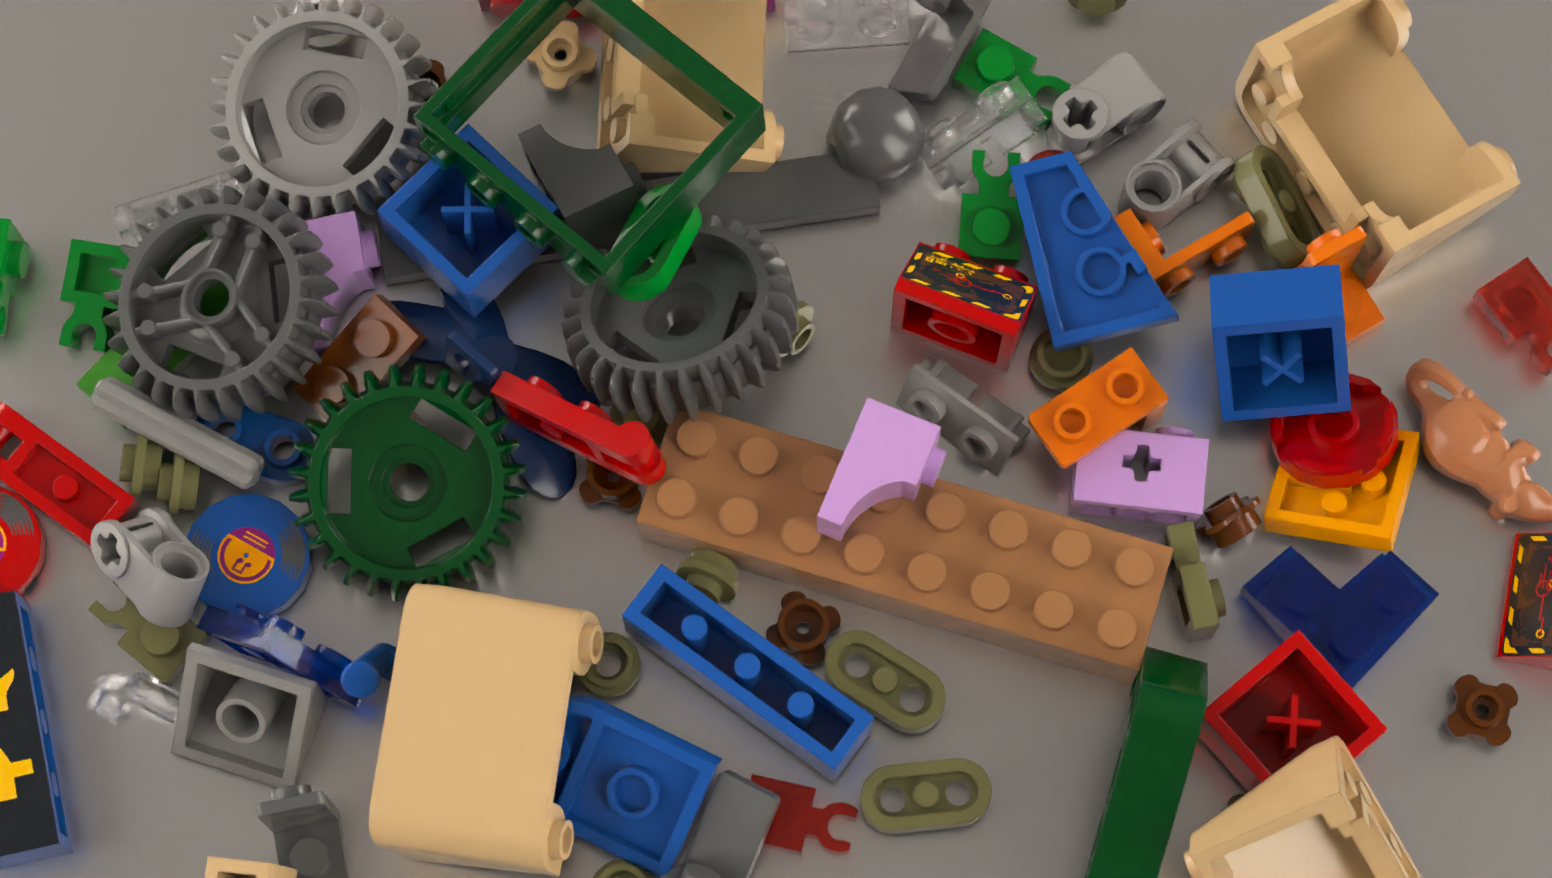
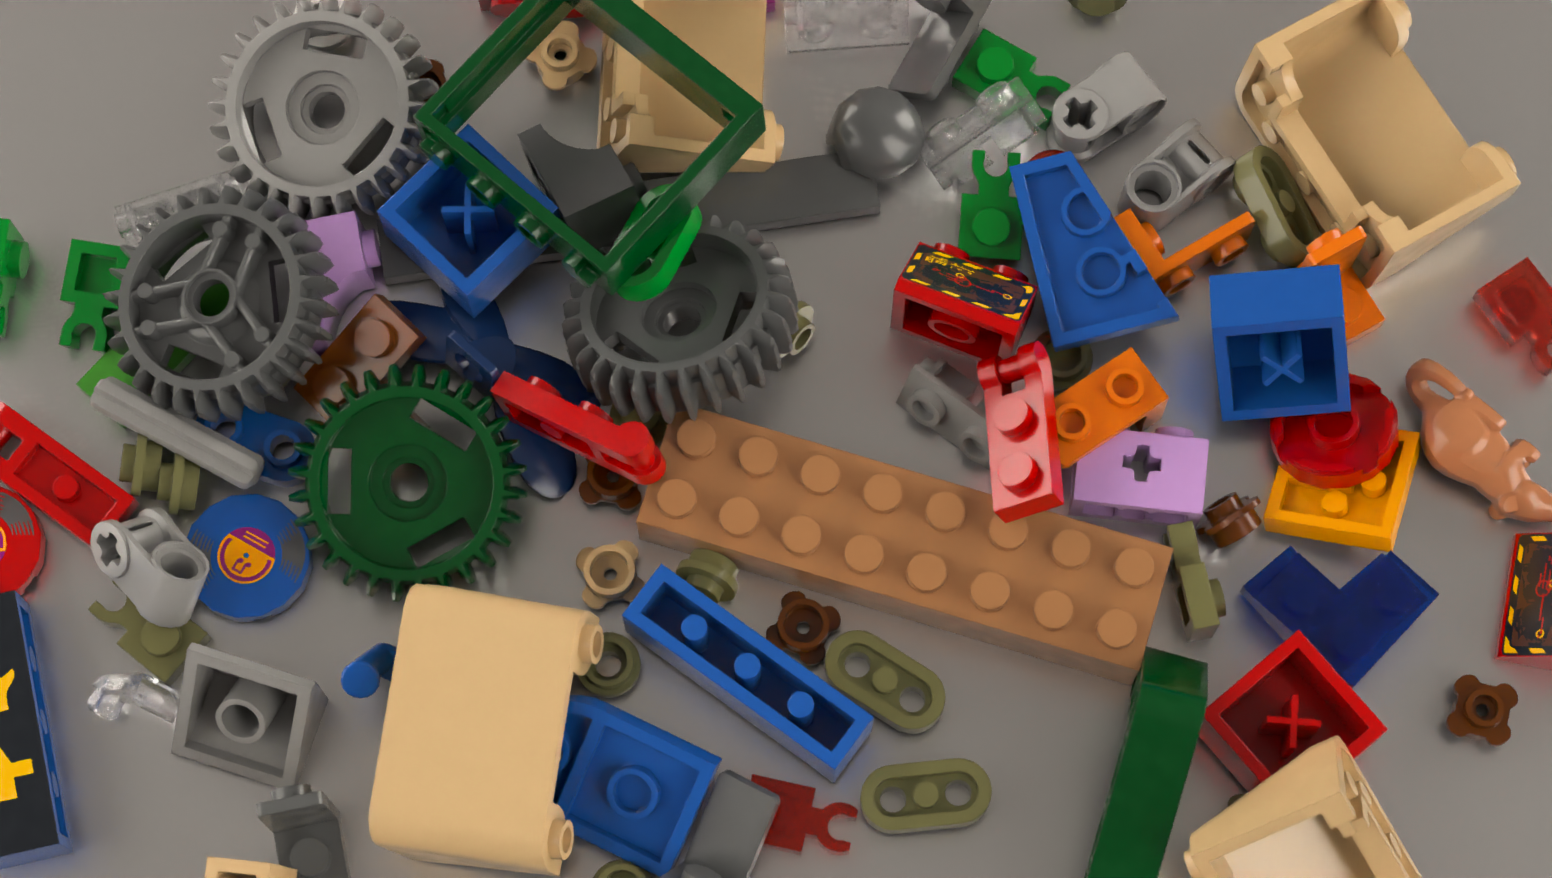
(278, 645): clear blue plate -> none
(597, 561): none -> tan plate
(882, 461): lavender arch -> none
(1022, 433): none -> plate

